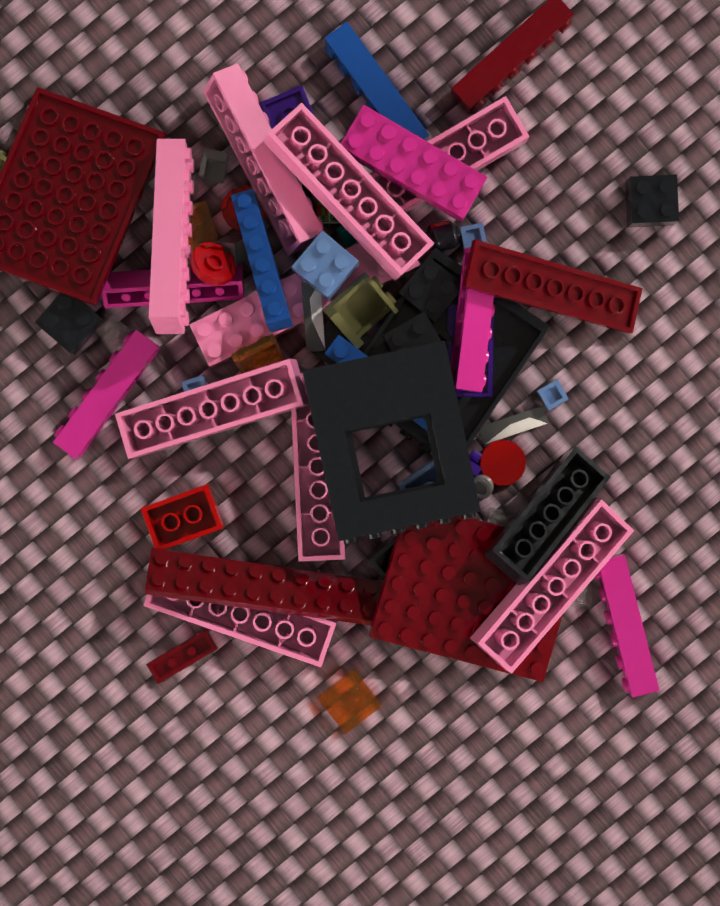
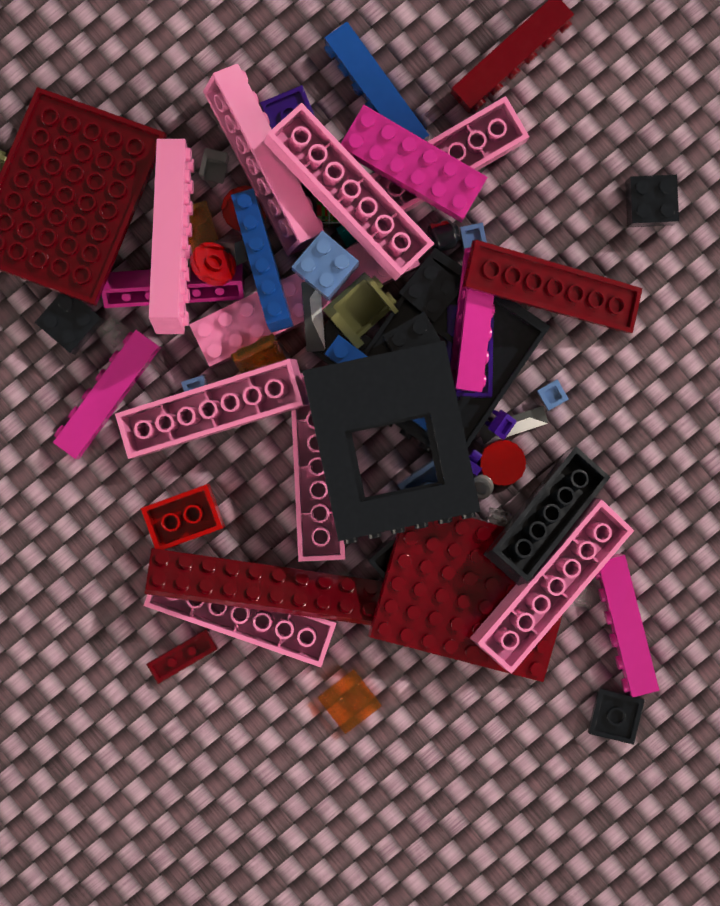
(501, 424): none -> dark purple tile
(616, 716): none -> black plate

